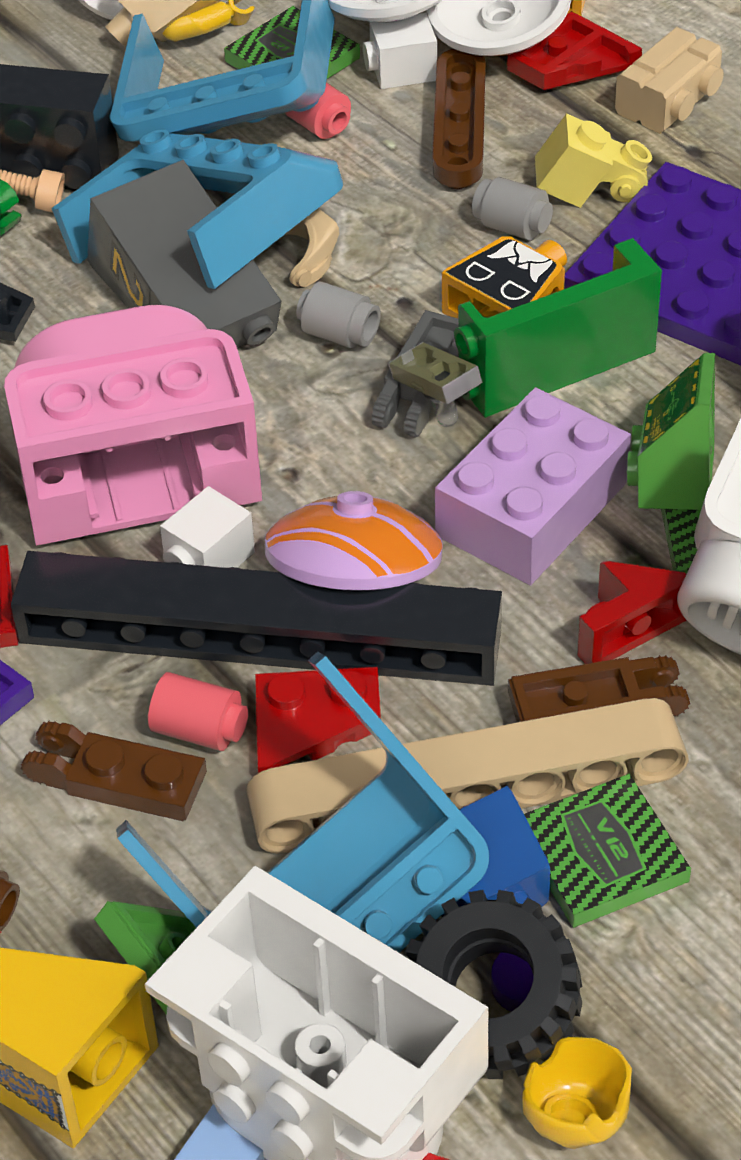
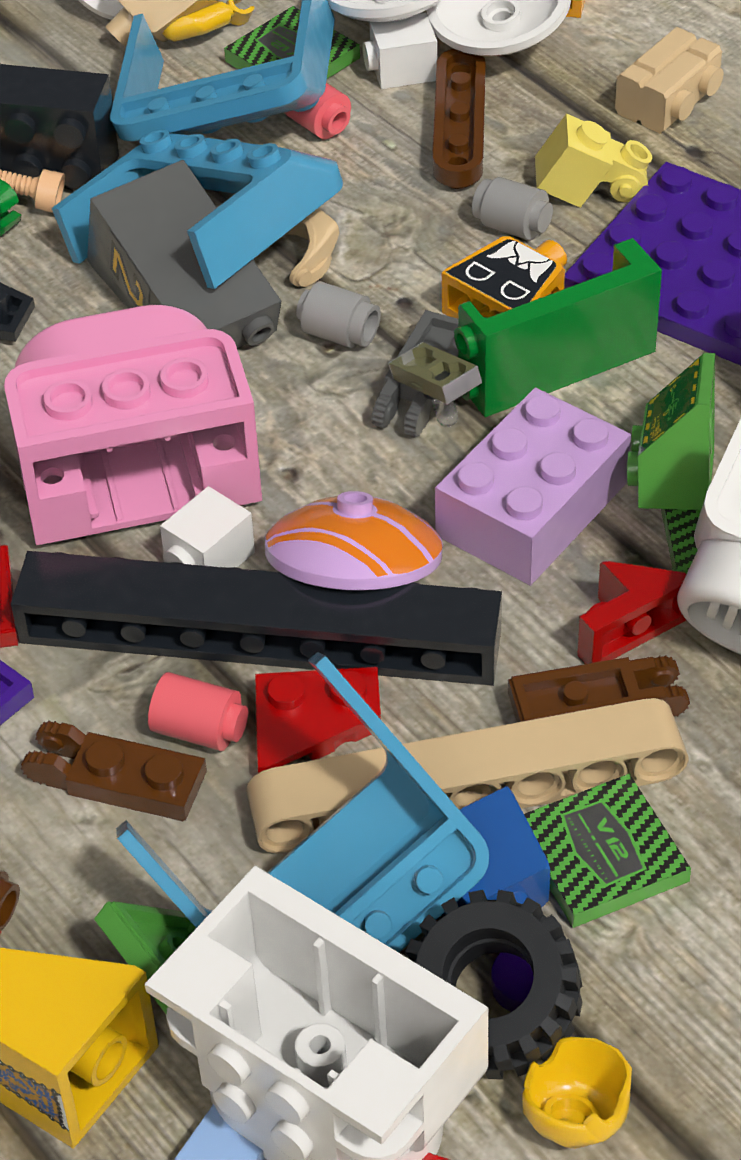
(573, 54): red wing -> none

